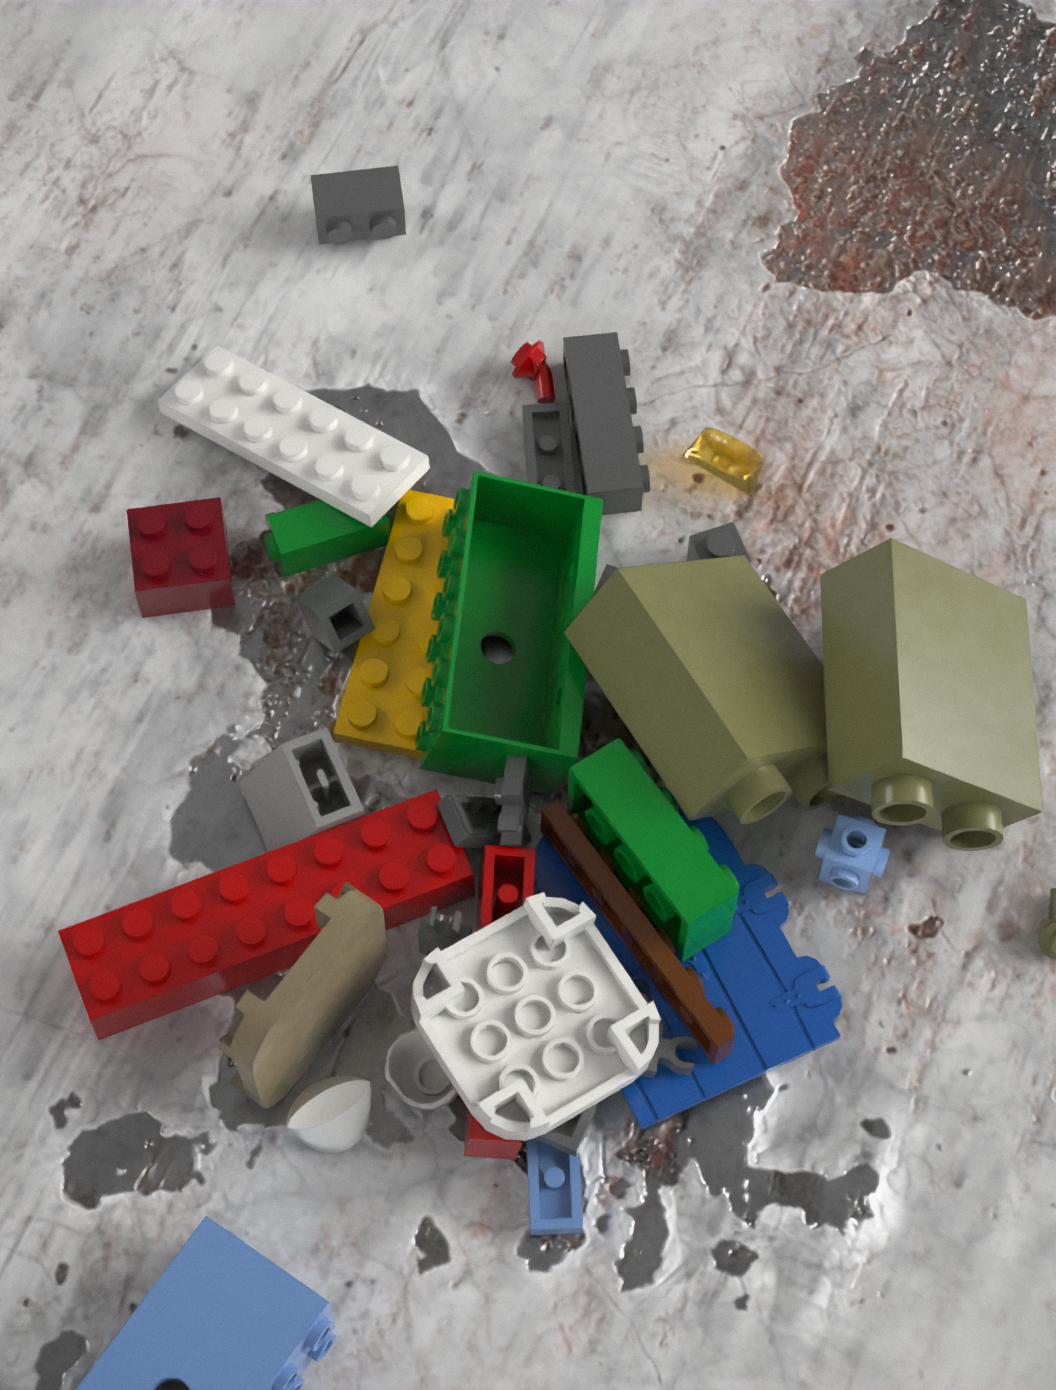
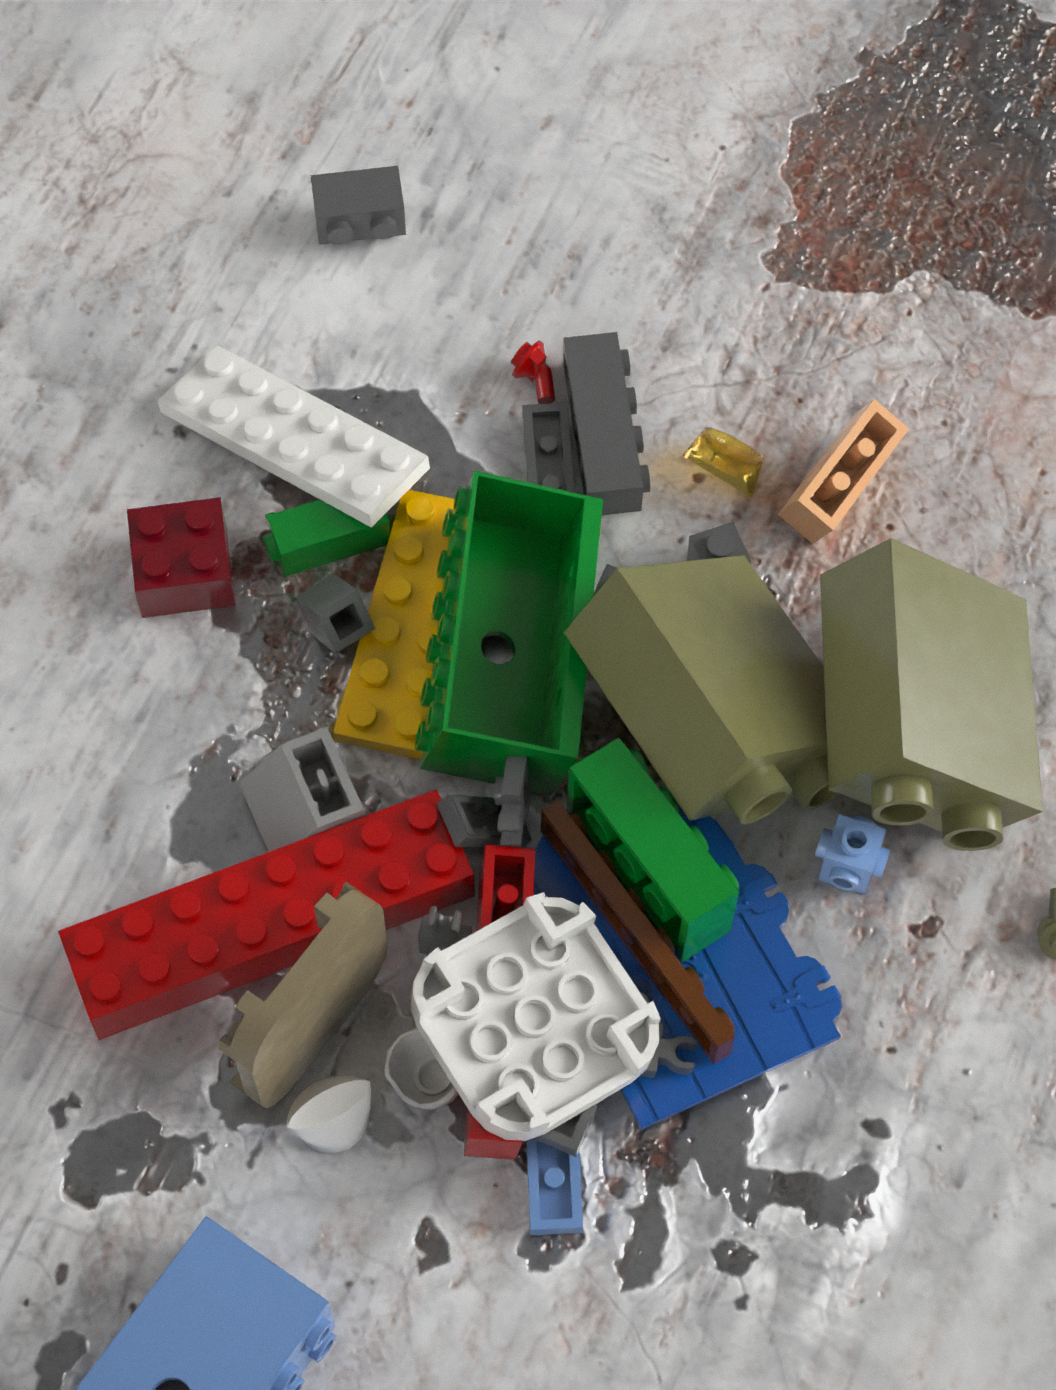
(843, 471): none -> light nougat brick

